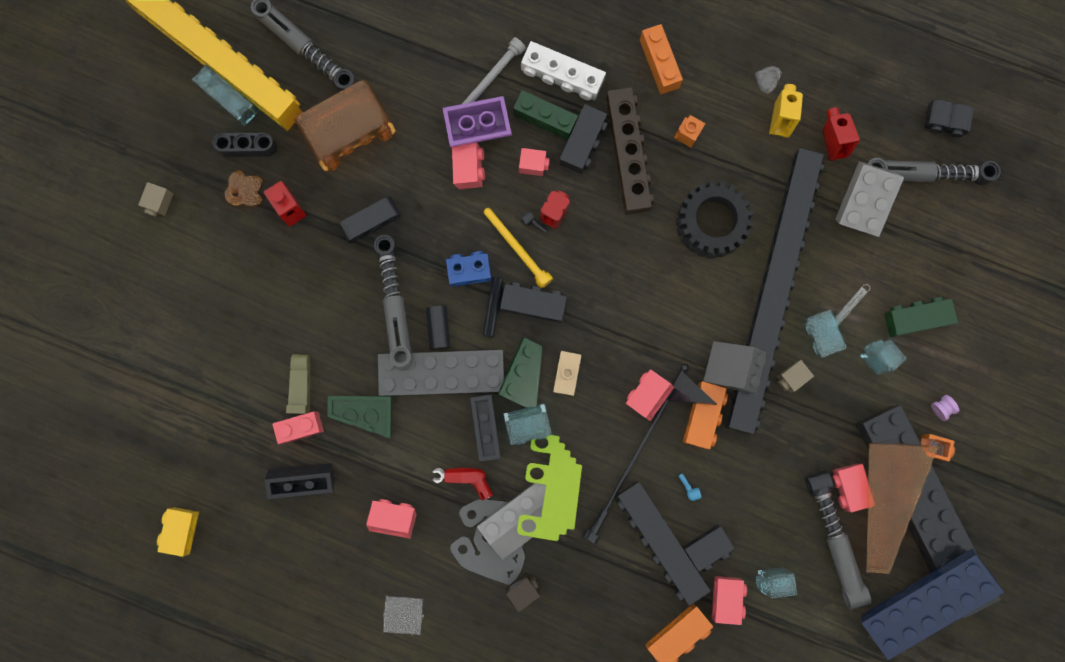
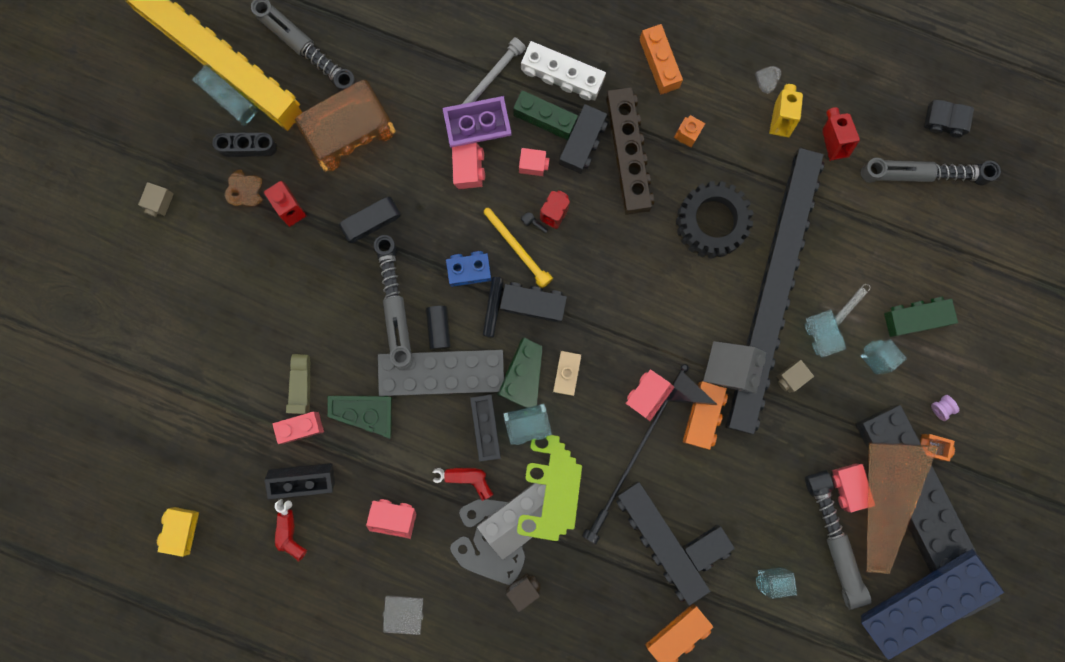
(285, 531): none -> red arm
(693, 494): dark azure hand -> none
(728, 600): coral brick -> none
(869, 198): light grey brick -> none

